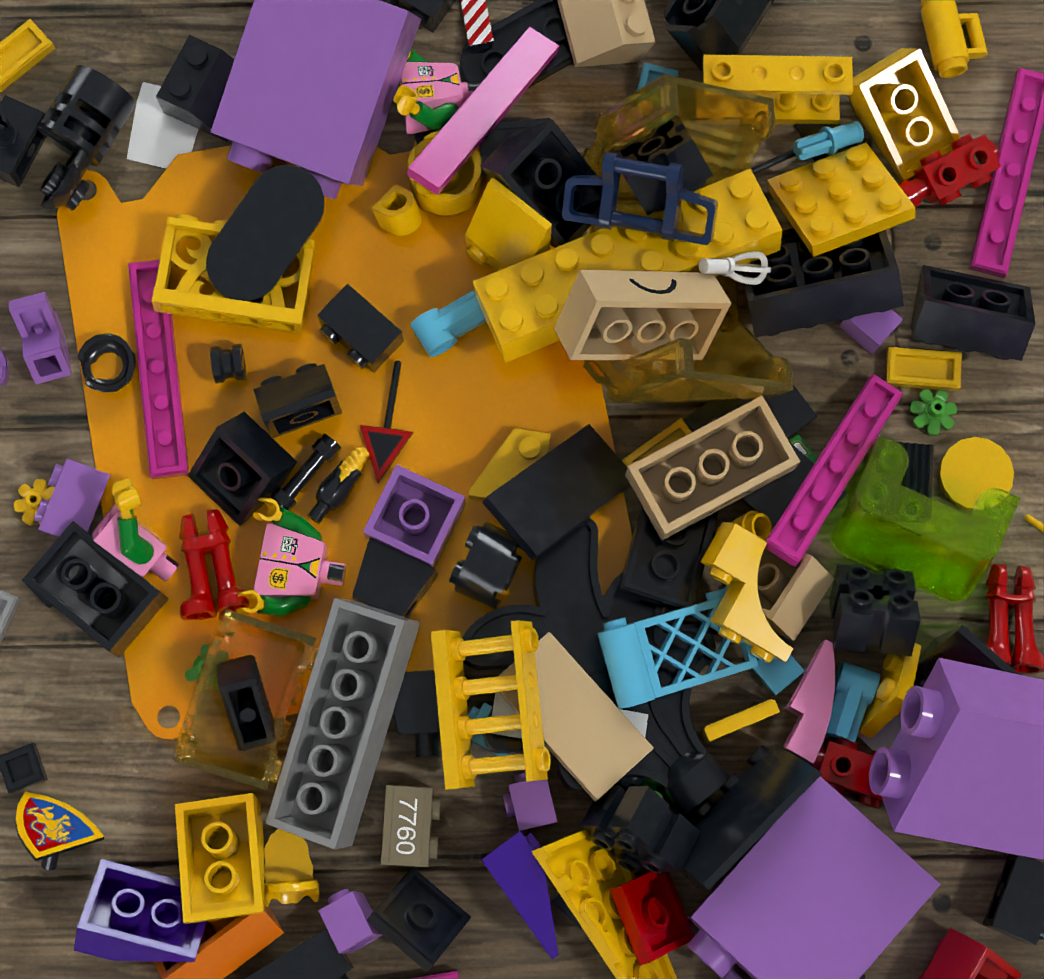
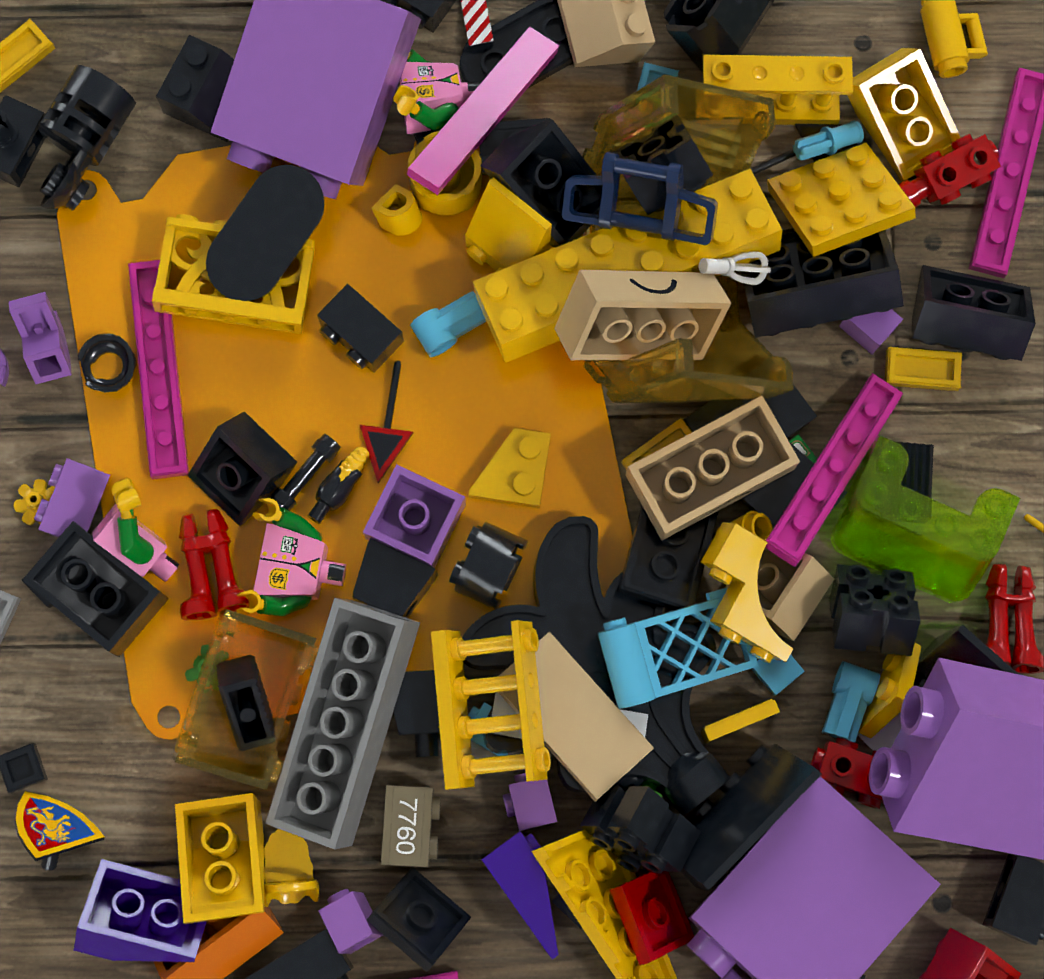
(155, 135): white sticker -> none
(228, 363): black wheel -> none
(297, 399): black slope -> none
(559, 491): black tile -> none
(812, 704): bright pink slope -> none
(933, 412): bright green plant -> none
(973, 468): yellow tile -> none

